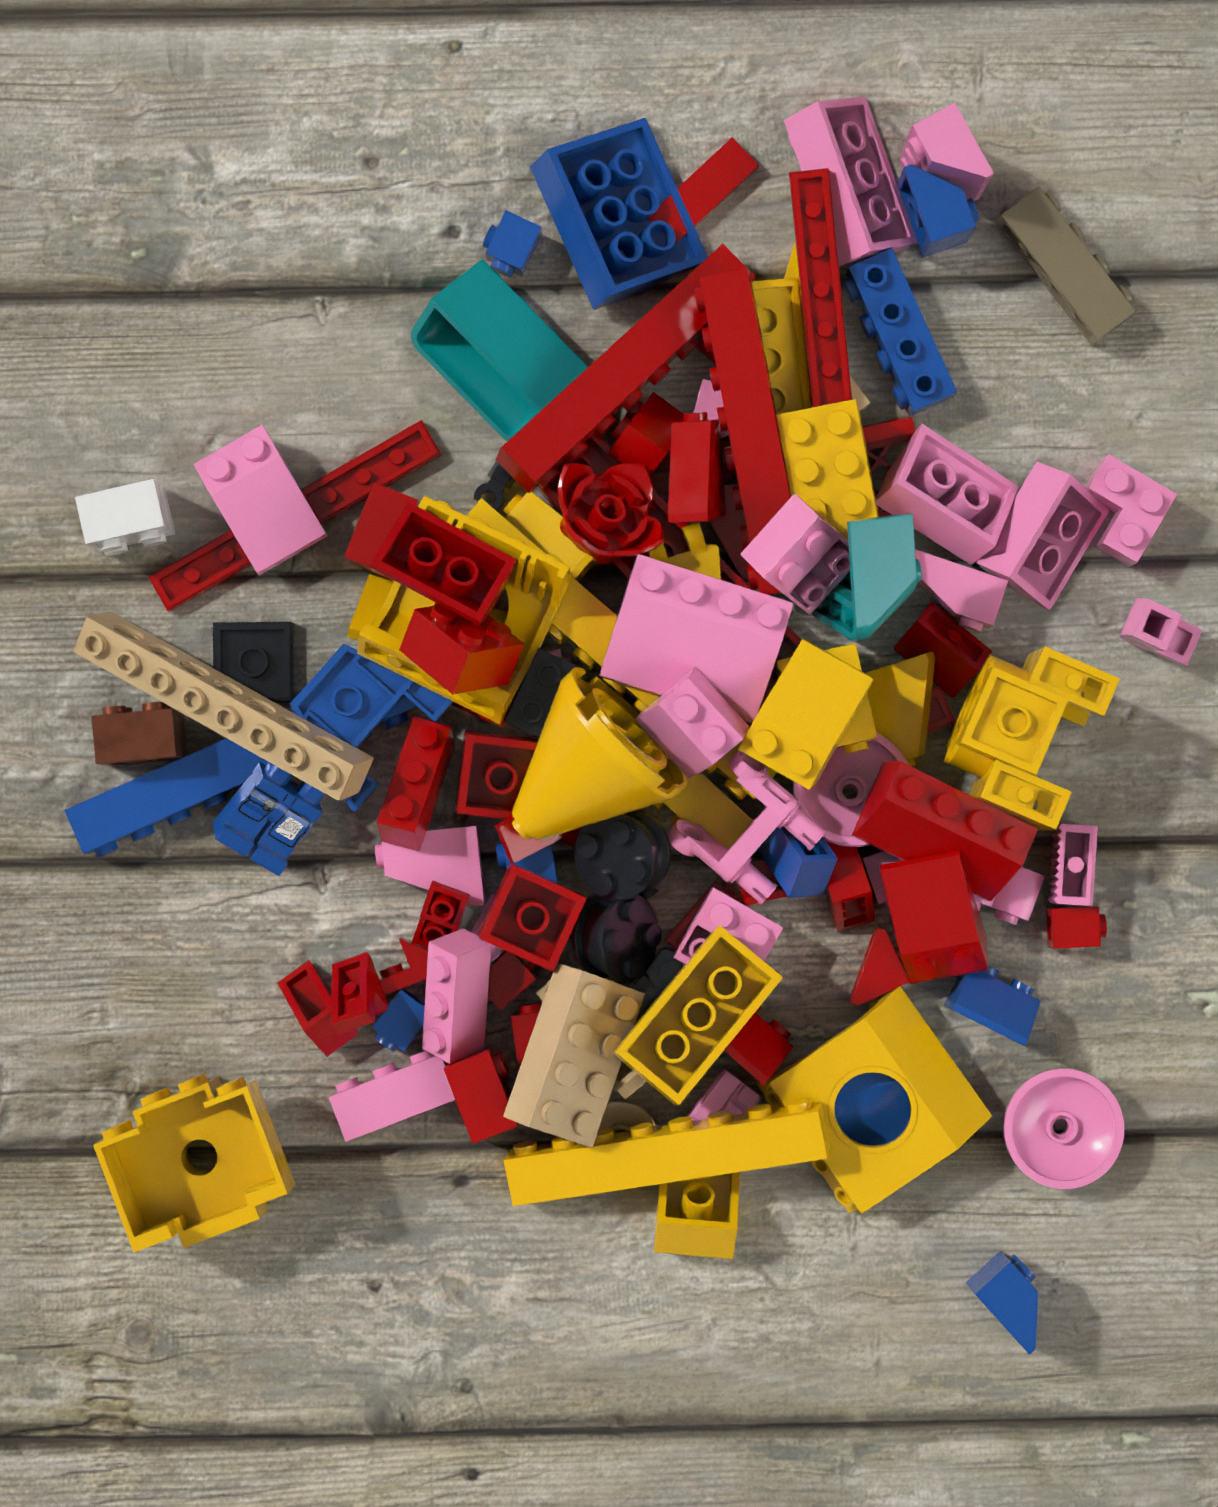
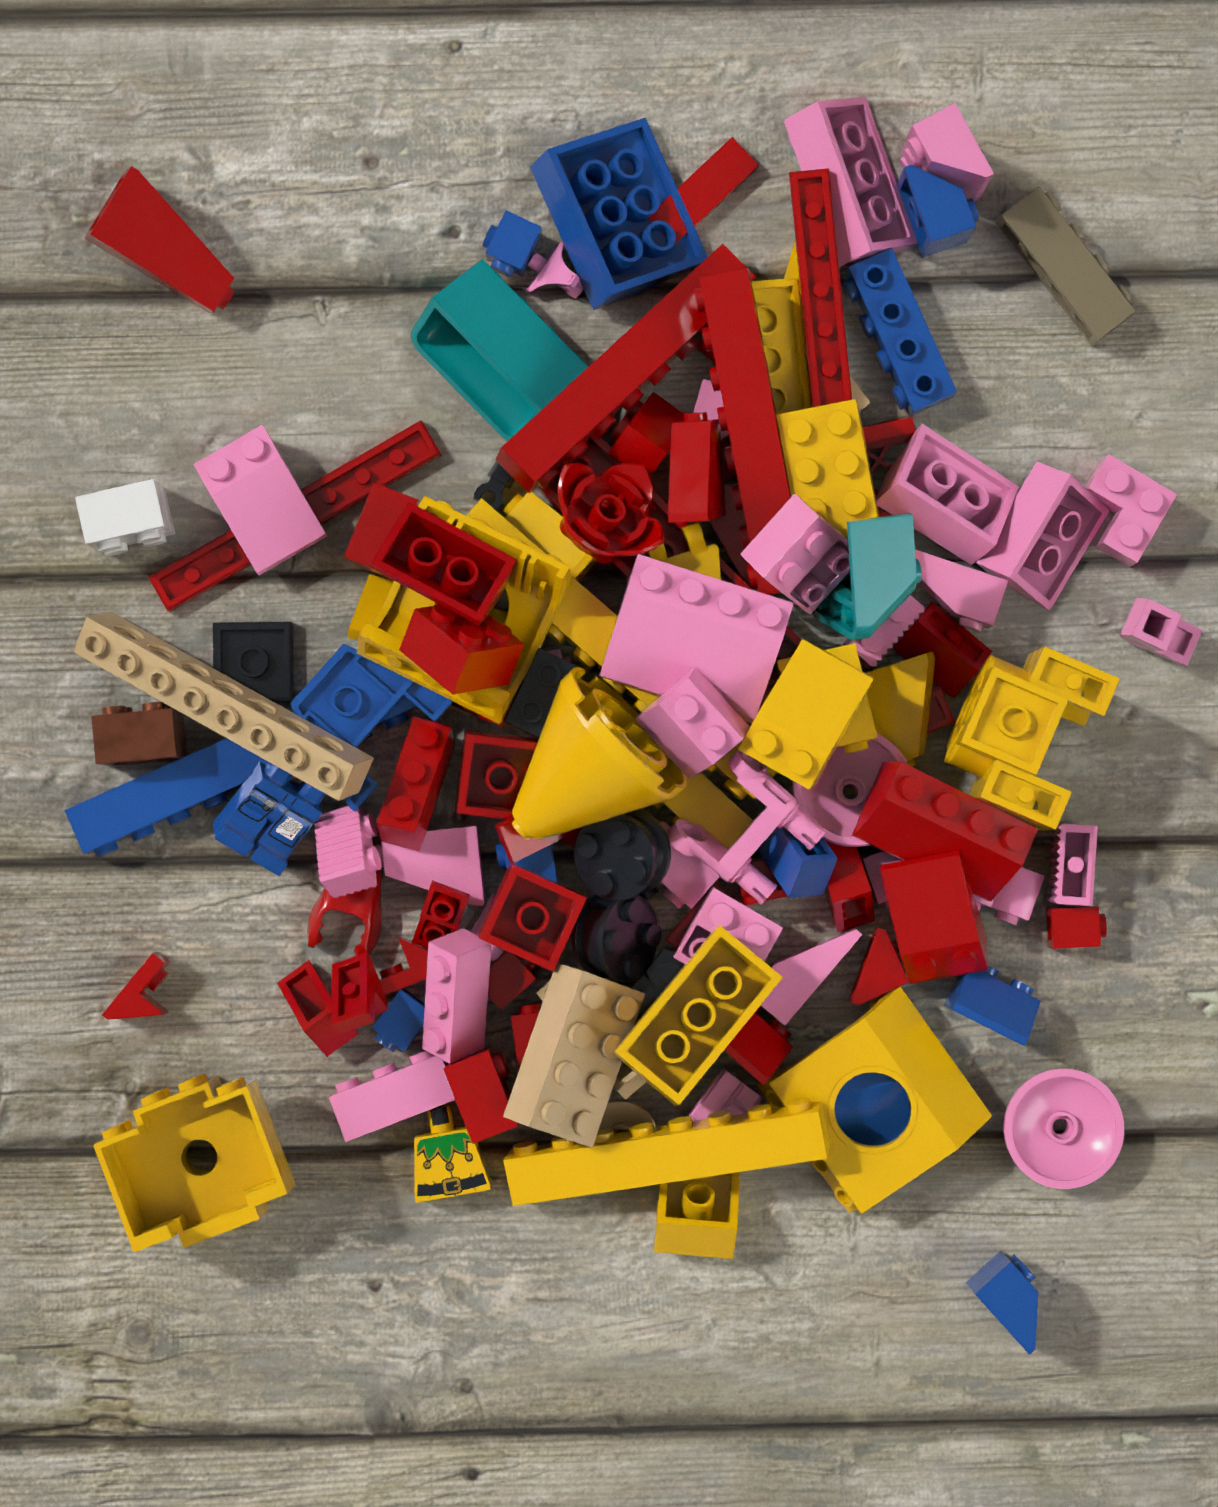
(133, 999): none -> red slope
(154, 240): none -> red slope
(346, 851): none -> bright pink brick
(362, 904): none -> red animal
(447, 1160): none -> torso
(554, 272): none -> bright pink piece
(686, 878): none -> bright pink slope
(804, 973): none -> bright pink slope
(874, 648): none -> bright pink brick

